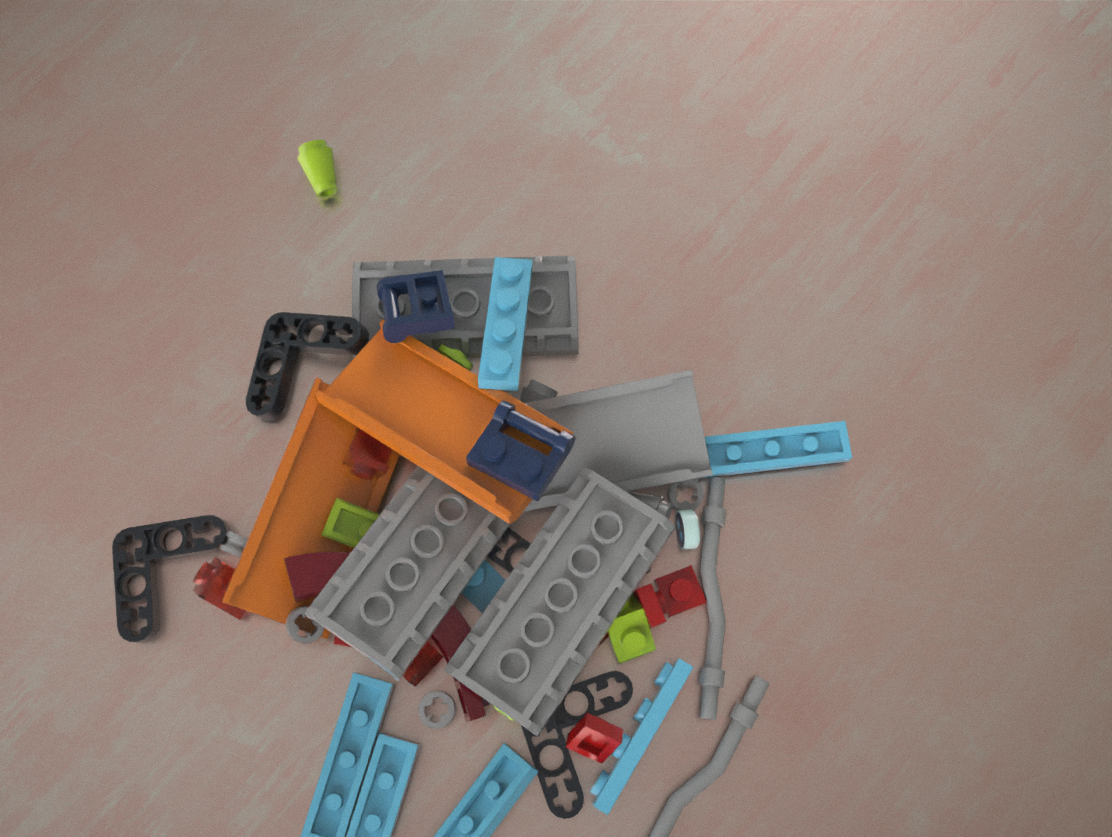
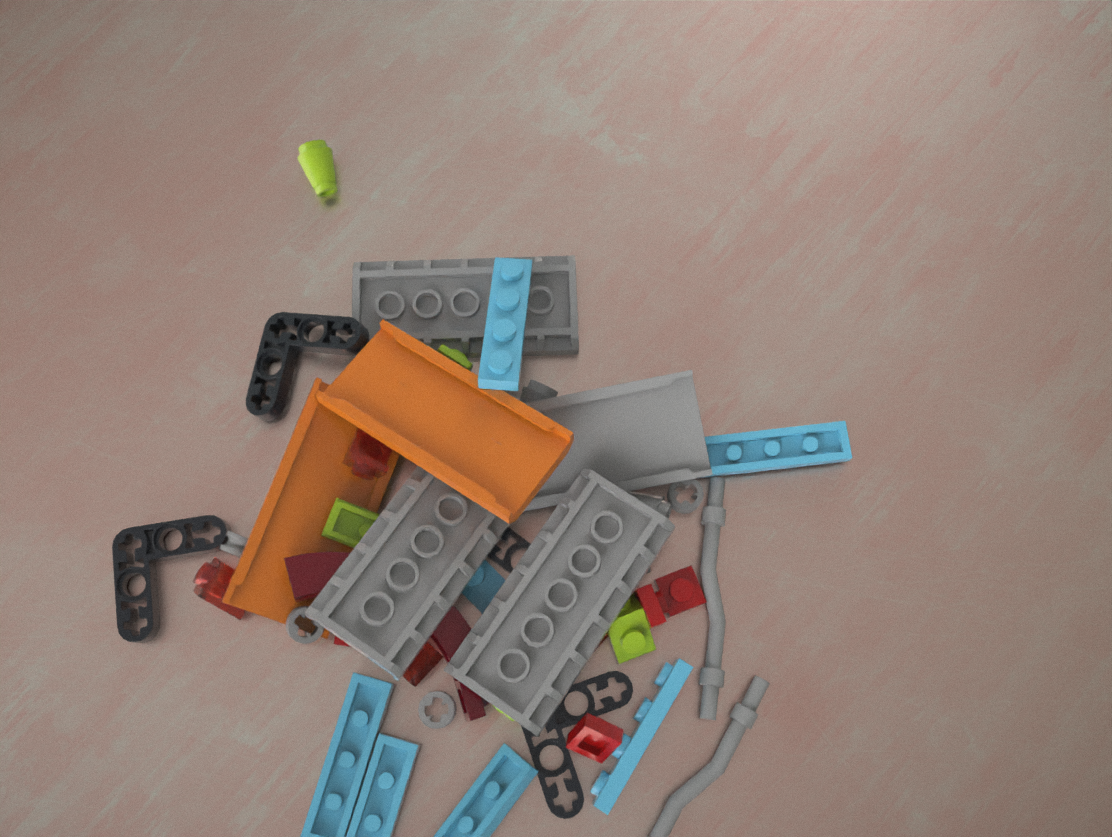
(428, 305): dark blue plate -> none
(512, 460): dark blue plate -> none
(687, 529): light aqua tile -> none

